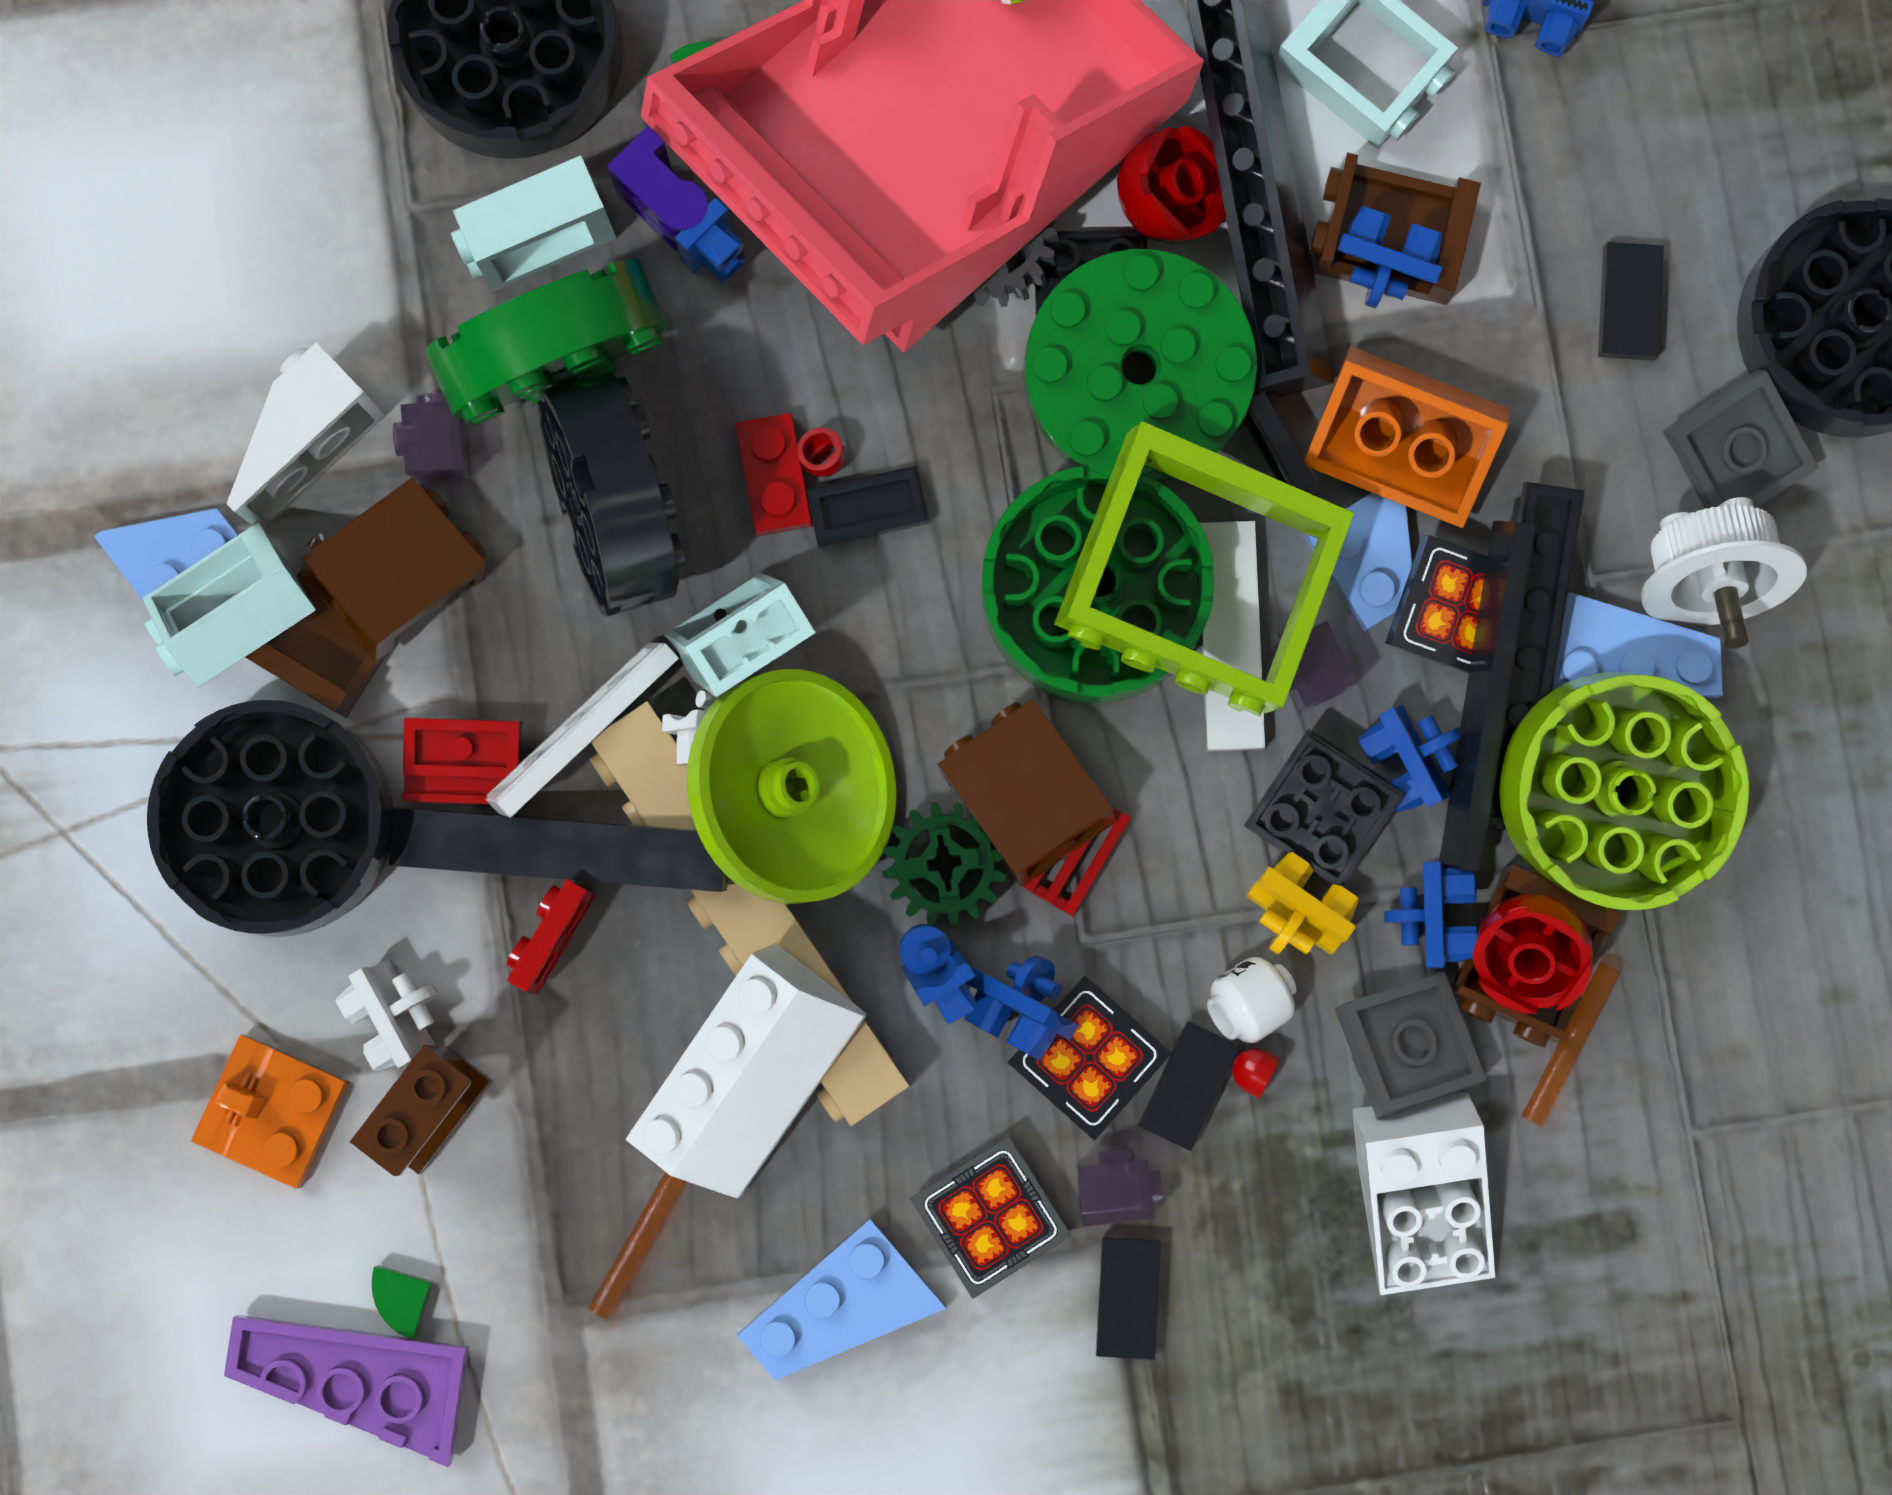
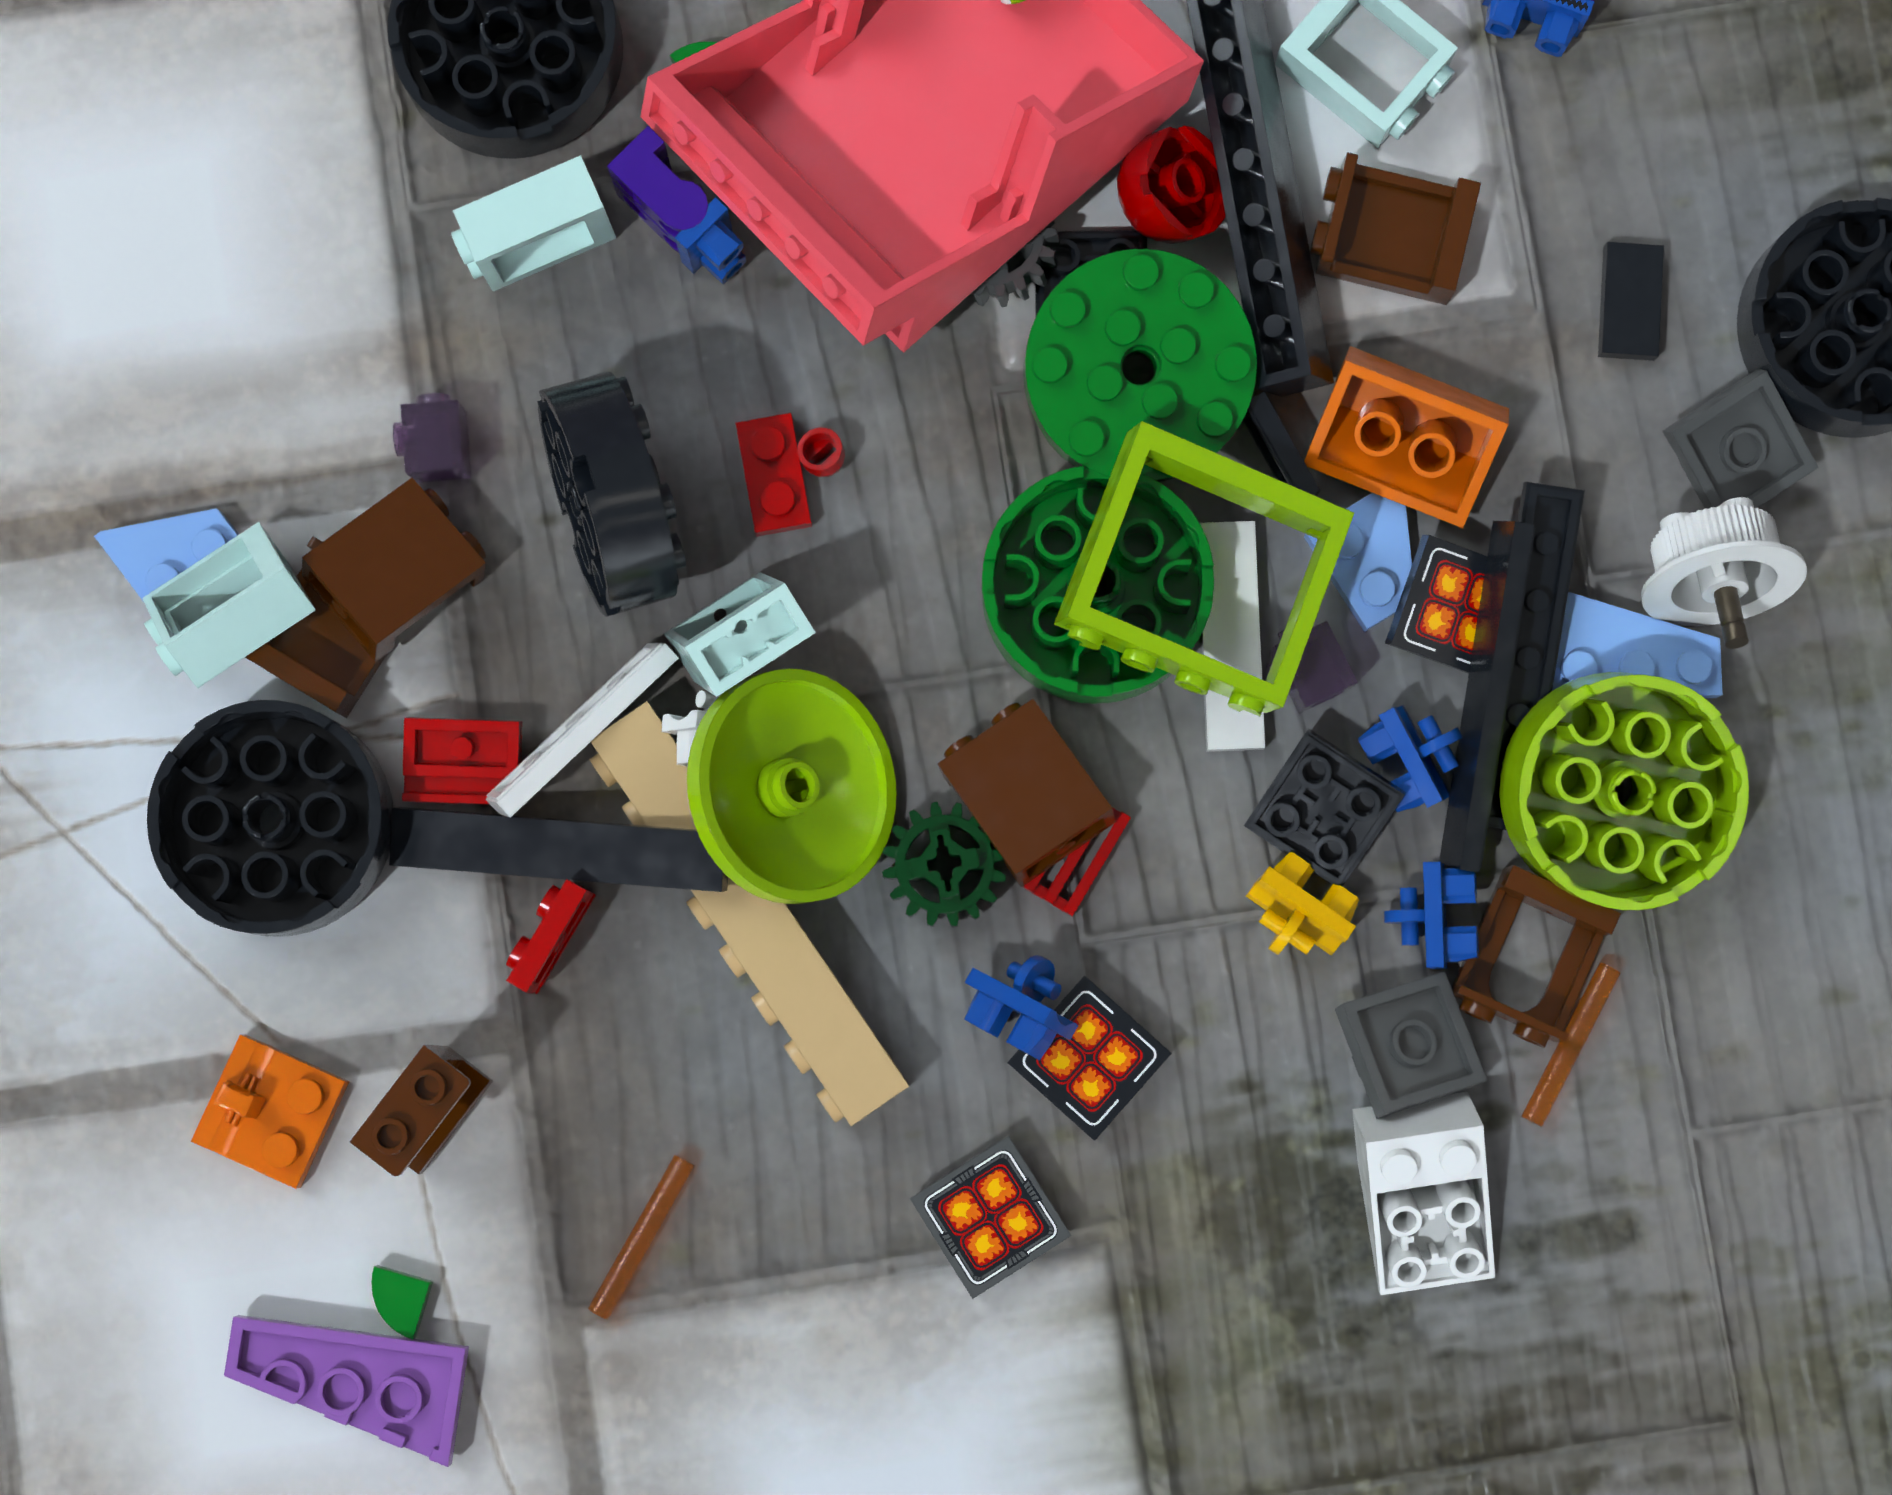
(302, 431): white slope -> none
(395, 1010): white hips -> none
(546, 339): green brick -> none
(746, 1073): white slope -> none
(840, 1304): light blue wing -> none
(867, 506): black tile -> none
(937, 971): blue hips -> none
(1117, 1189): clear purple brick -> none
(1128, 1298): black tile -> none
(1188, 1085): black tile -> none
(1252, 1000): white head -> none
(1254, 1069): red hinge -> none
(1365, 241): blue hips -> none
(1533, 954): red cylinder -> none

